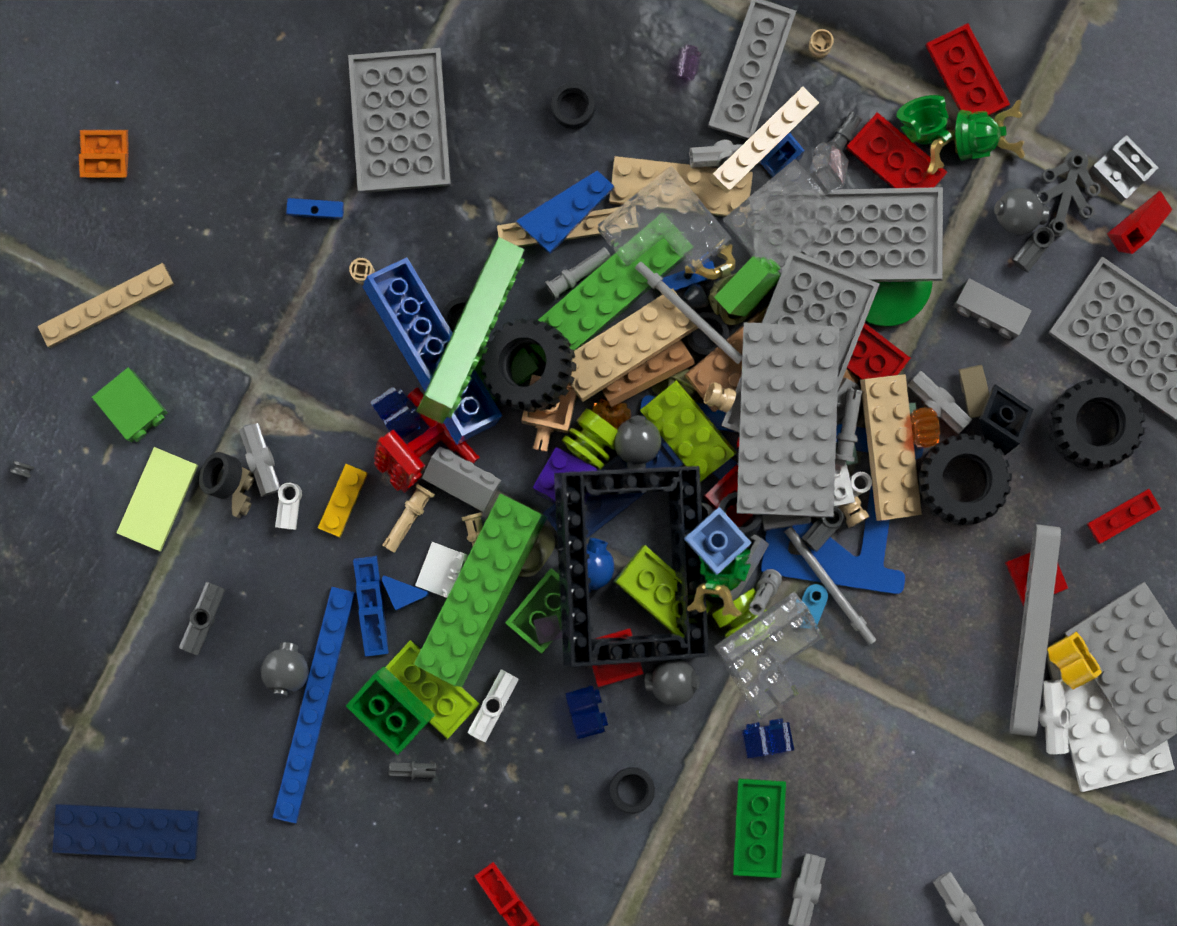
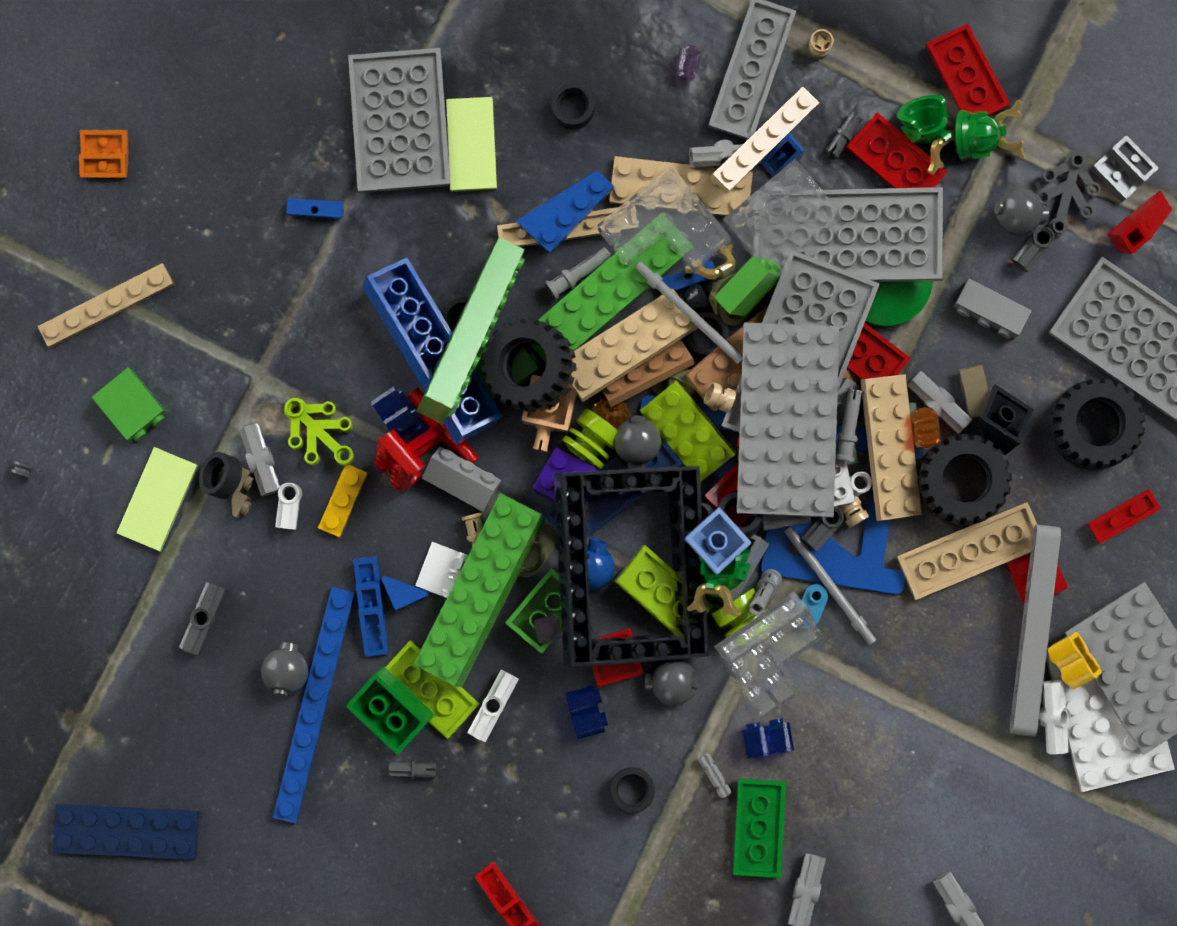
(316, 429): none -> lime plant
(361, 274): tan wheel -> none
(413, 508): tan pin -> none
(471, 144): none -> yellowish green tile
(715, 776): none -> light grey axle
(829, 166): clear brick -> none
(968, 551): none -> tan plate

